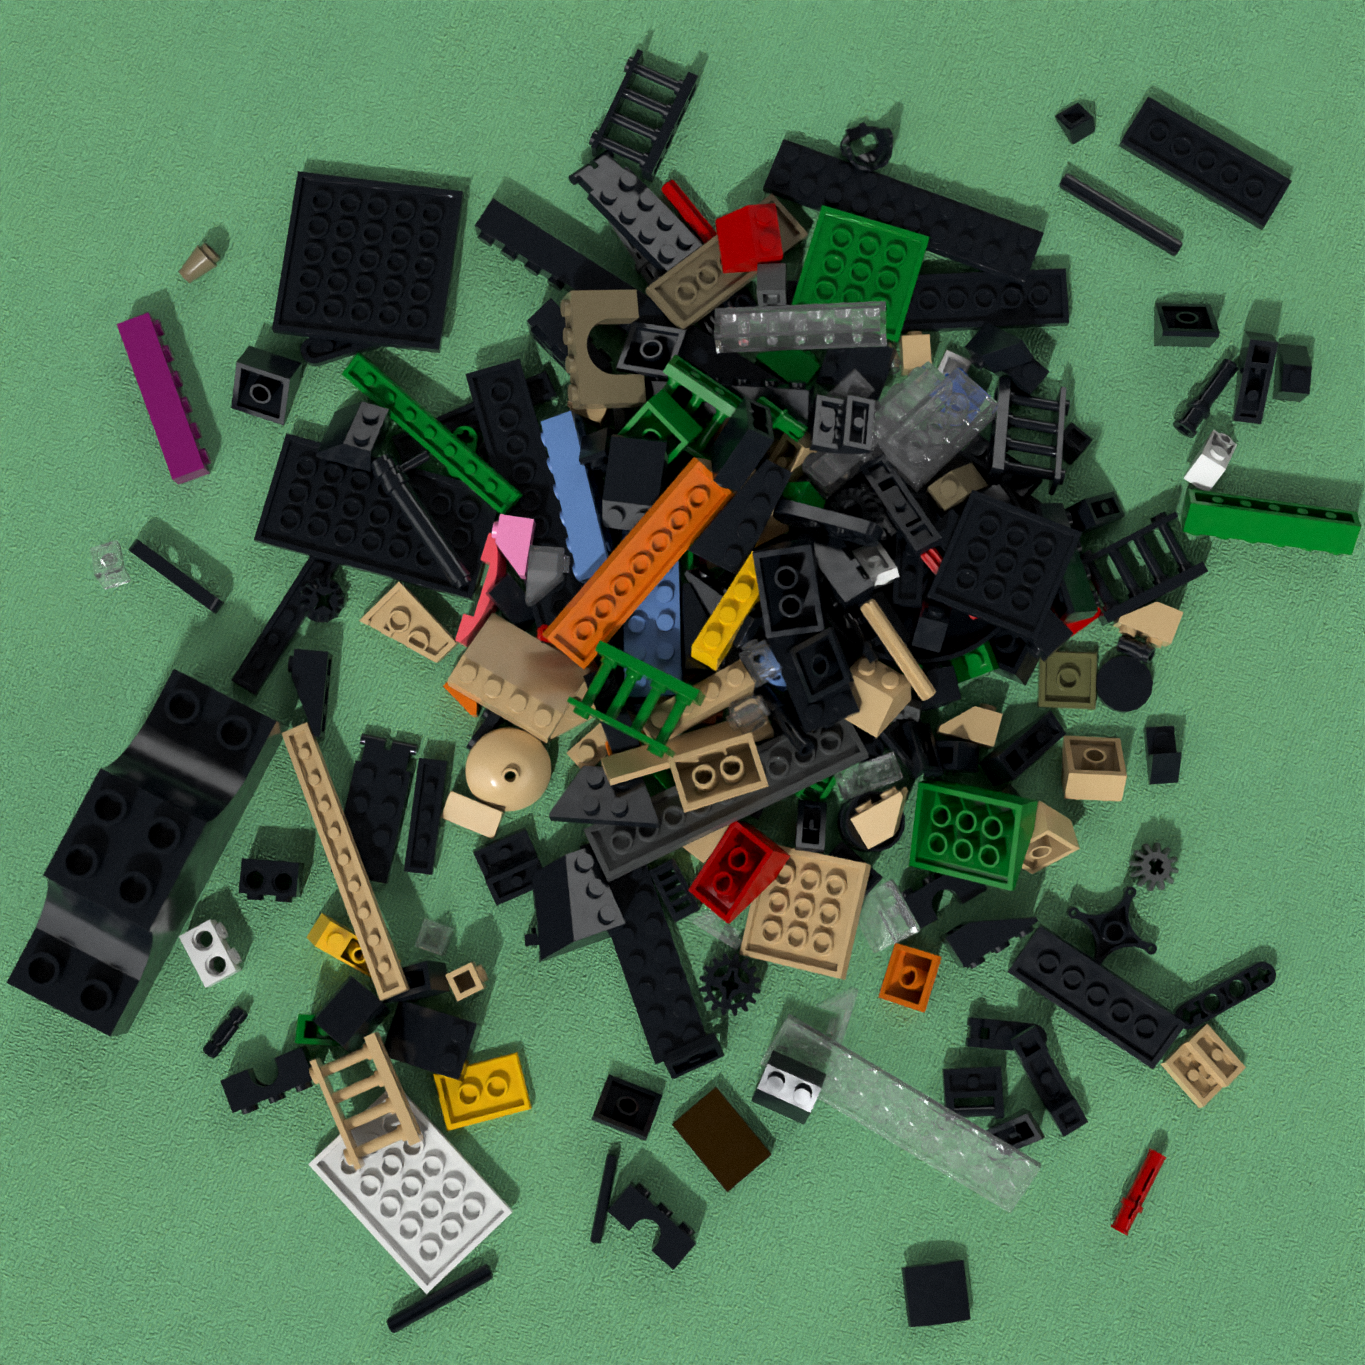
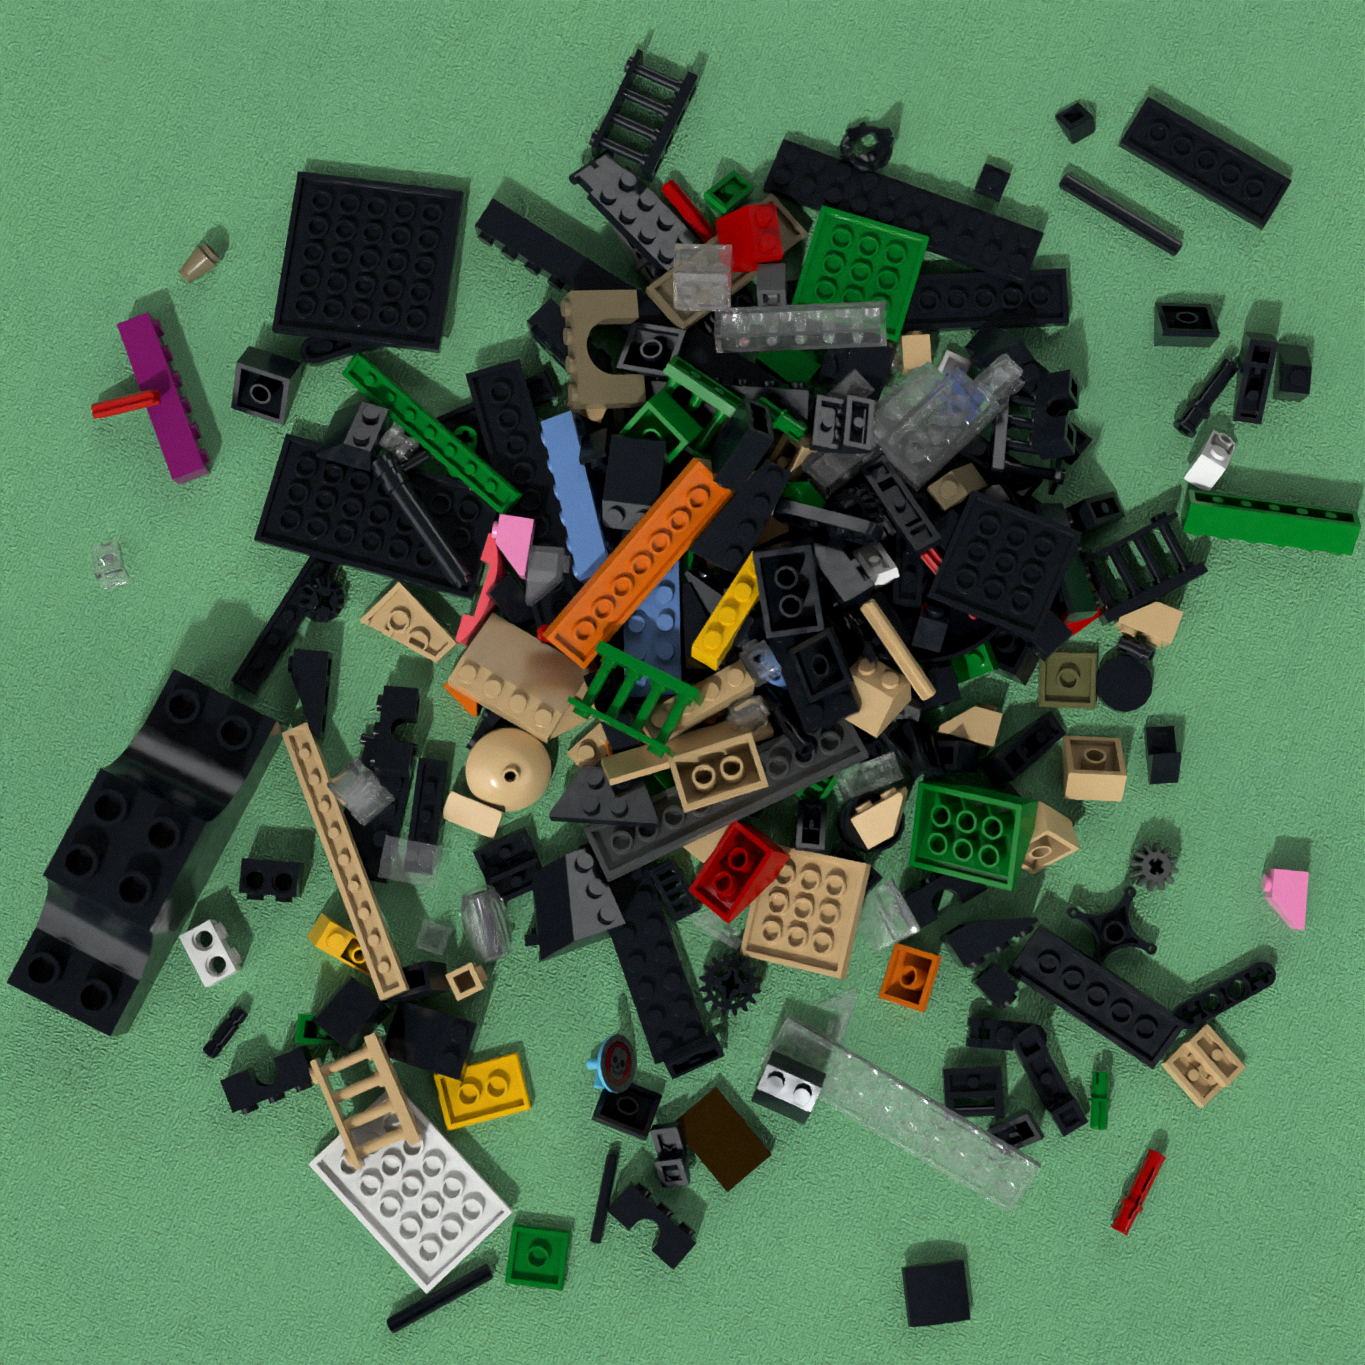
(126, 403): none -> red axle
(176, 576): black beam -> none
(360, 791): none -> clear brick
(397, 707): none -> black arch
(399, 443): none -> clear wheel
(410, 861): none -> clear plate
(486, 923): none -> clear piece
(537, 1256): none -> green tile
(614, 1064): none -> shield
(672, 1155): none -> black slope
(703, 277): none -> clear slope
(728, 193): none -> green slope
(992, 182): none -> black plate
(996, 986): none -> black brick
(1000, 379): none -> clear slope
(1054, 434): none -> black arch
(1099, 1100): none -> green axle
(1287, 895): none -> bright pink slope

